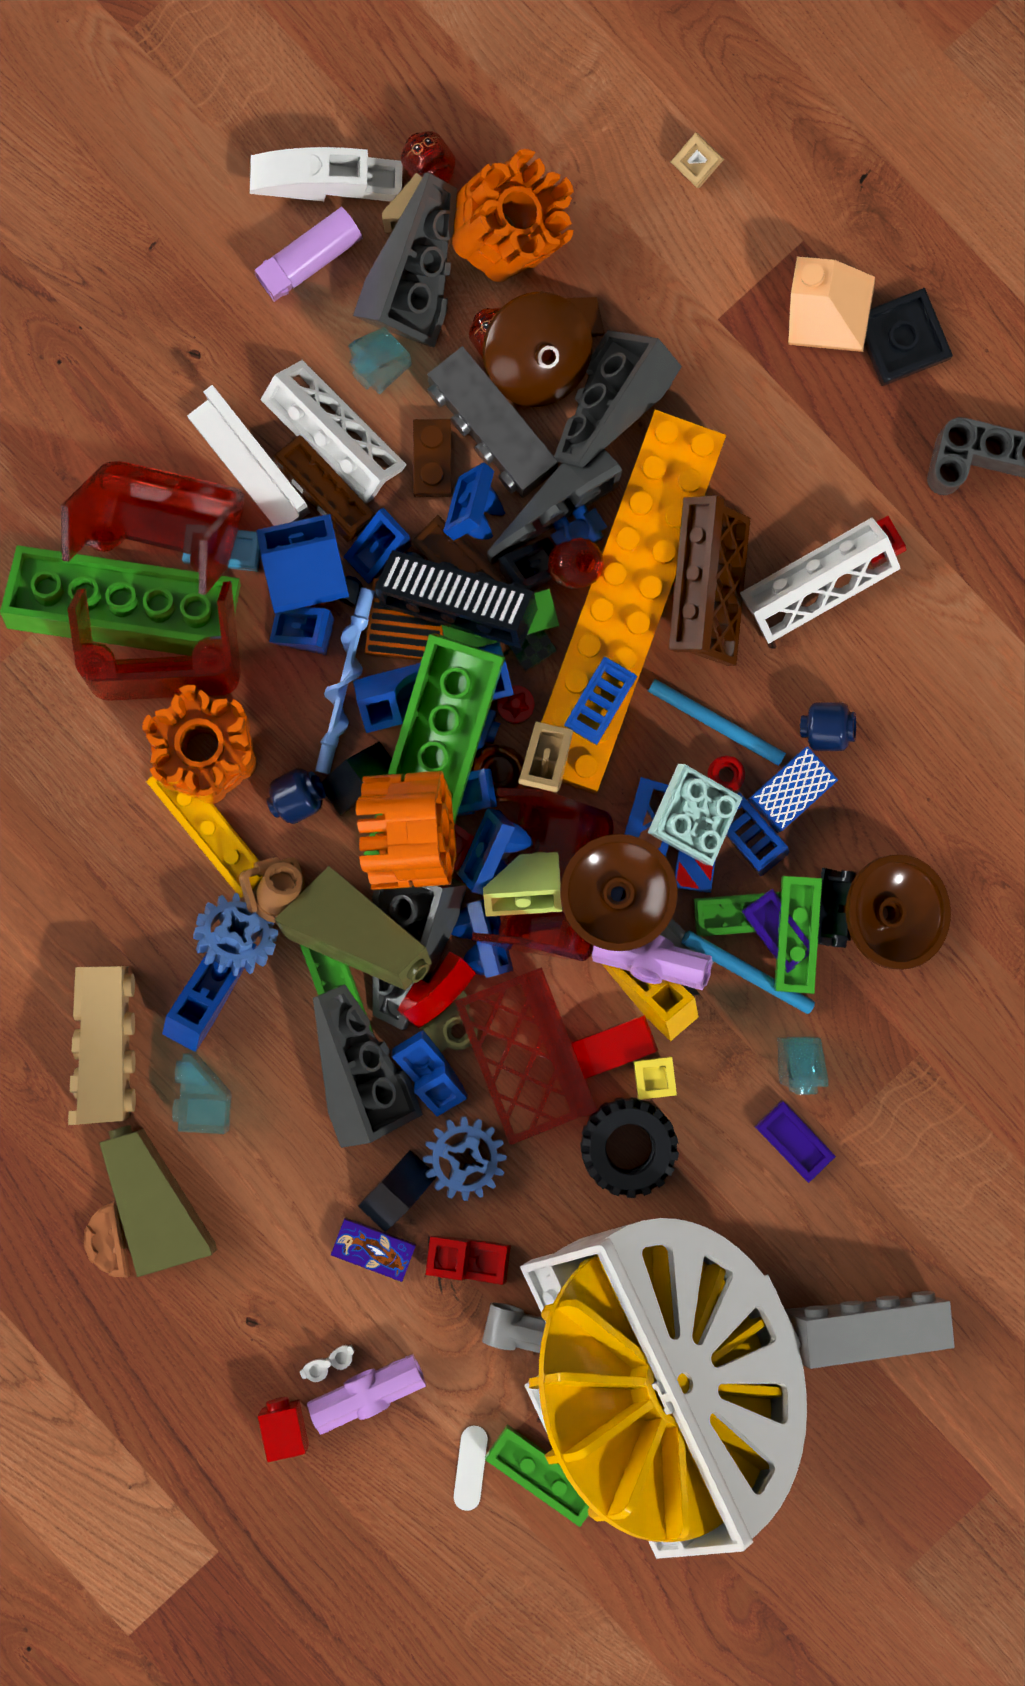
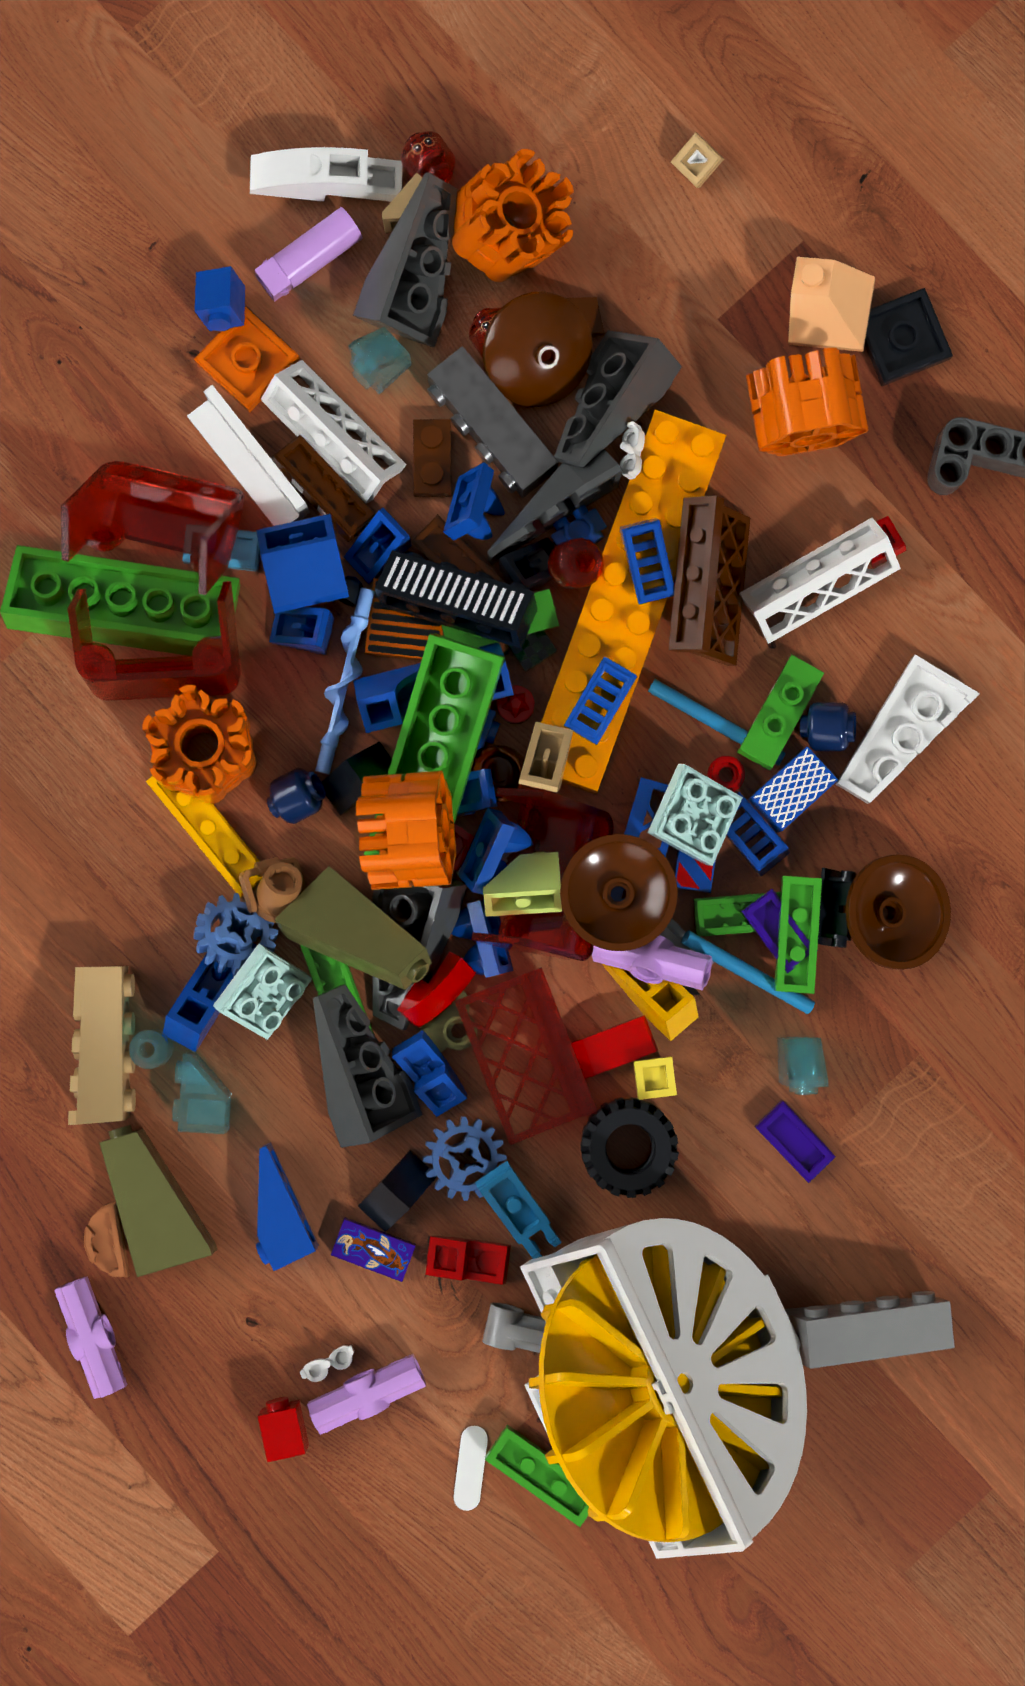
(90, 1337): none -> lavender piece
(162, 1045): none -> clear light blue brick
(220, 299): none -> blue brick
(246, 360): none -> orange tile
(262, 992): none -> light aqua tile
(281, 1221): none -> blue slope
(516, 1207): none -> dark azure hinge
(633, 444): none -> white piece
(639, 528): none -> blue slope
(780, 712): none -> bright green plate
(808, 409): none -> orange piece
(910, 718): none -> white wing

